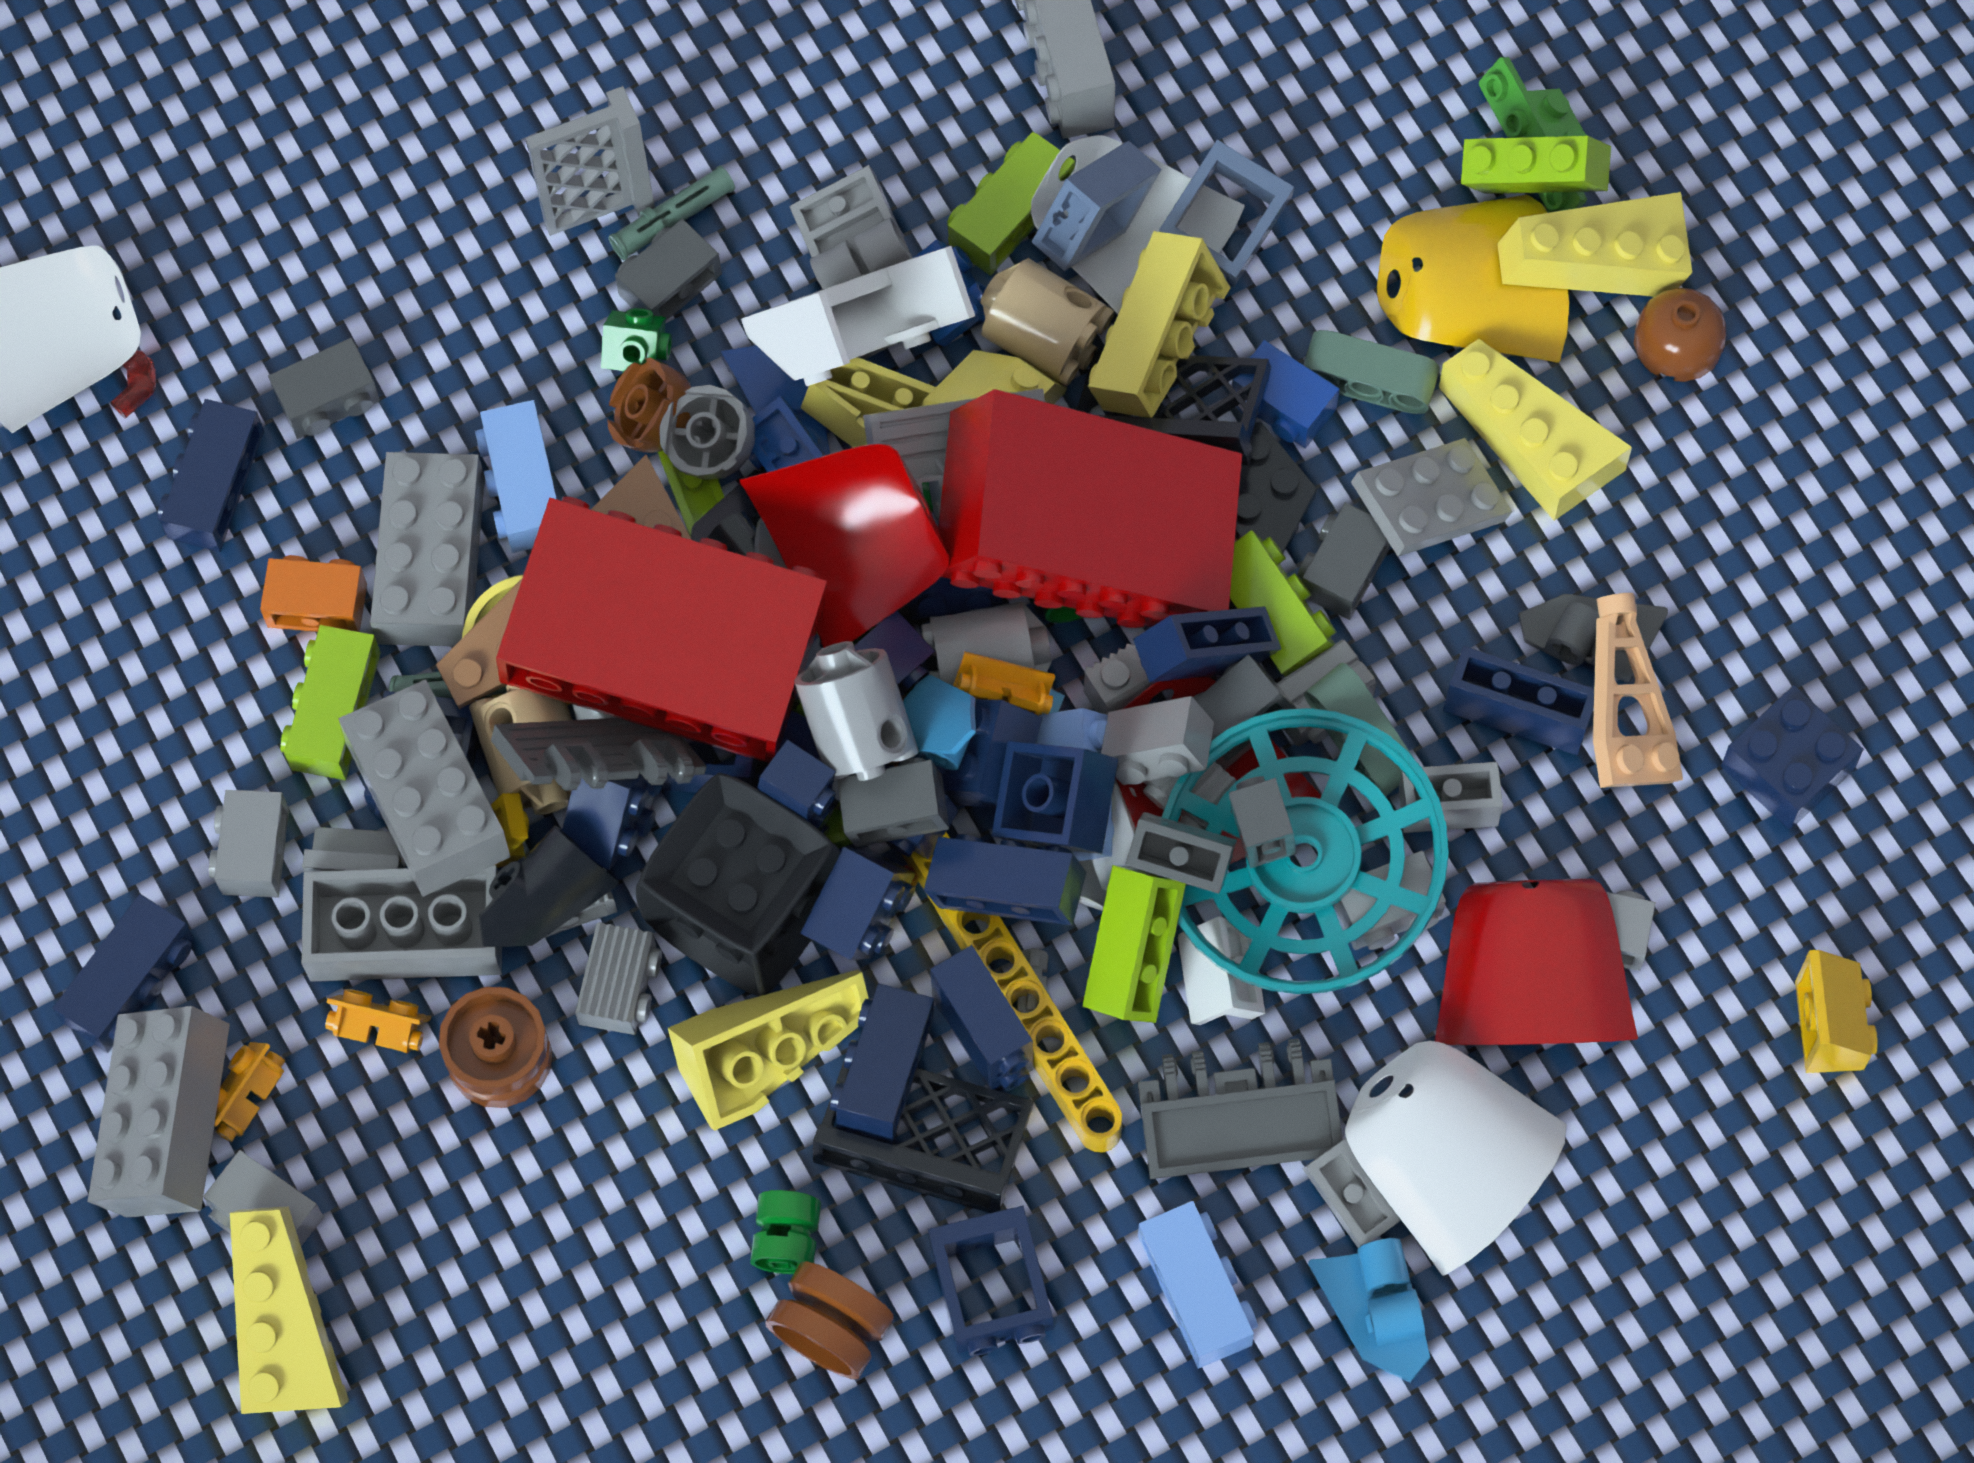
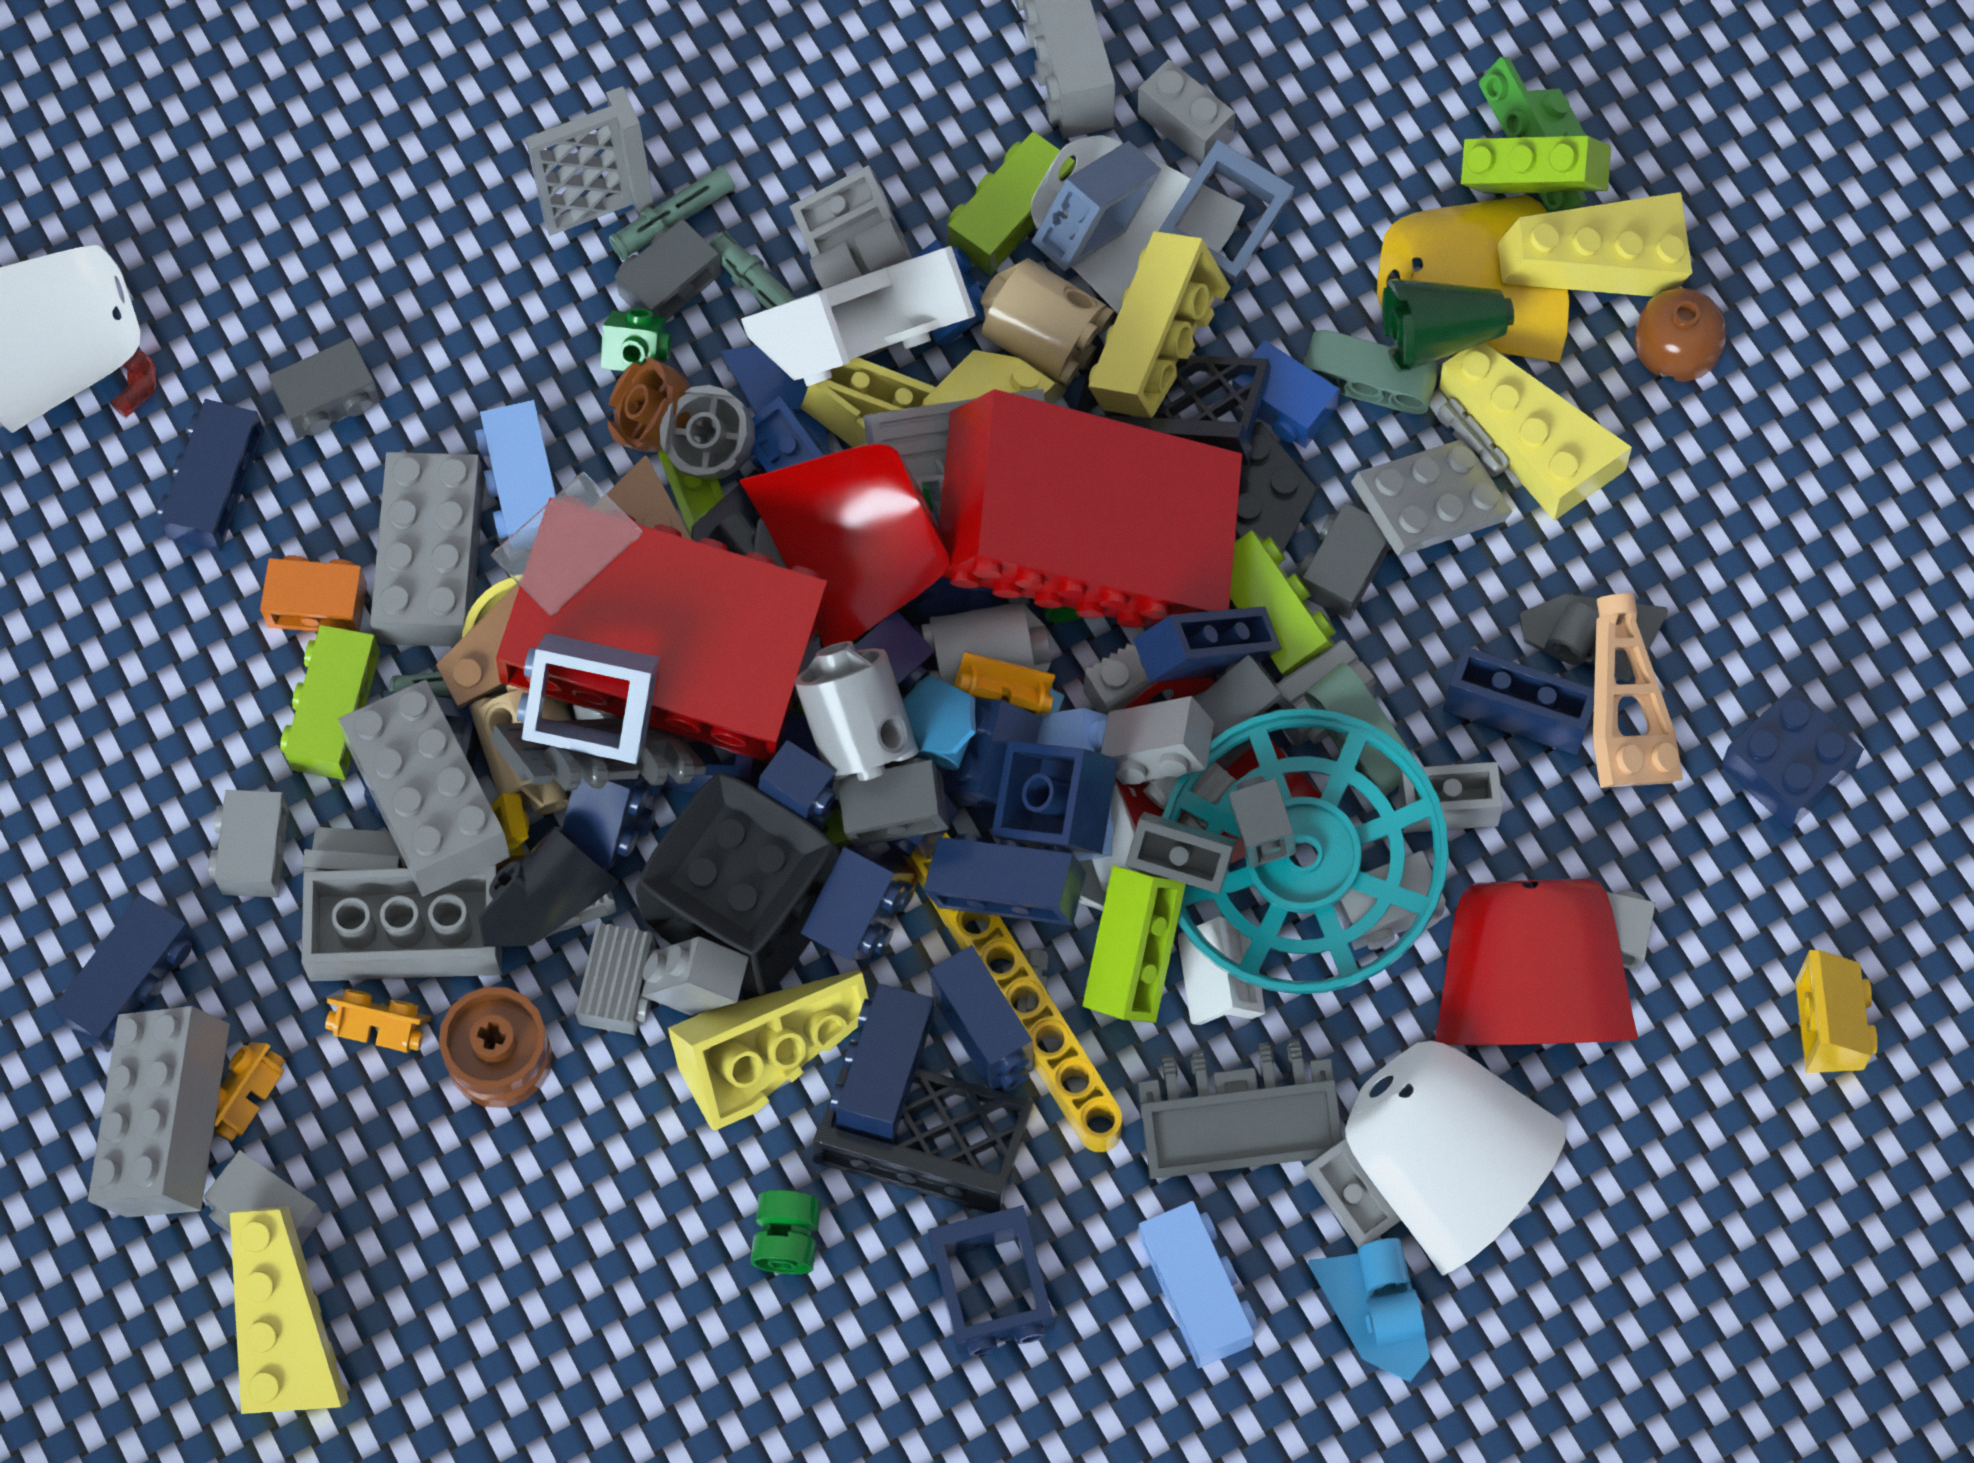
(567, 544): none -> clear piece
(598, 659): none -> window
(694, 976): none -> light grey brick
(749, 272): none -> sand green pin
(829, 1320): dark orange wheel -> none
(1185, 111): none -> light grey brick
(1440, 319): none -> dark green cone
(1466, 427): none -> light grey axle

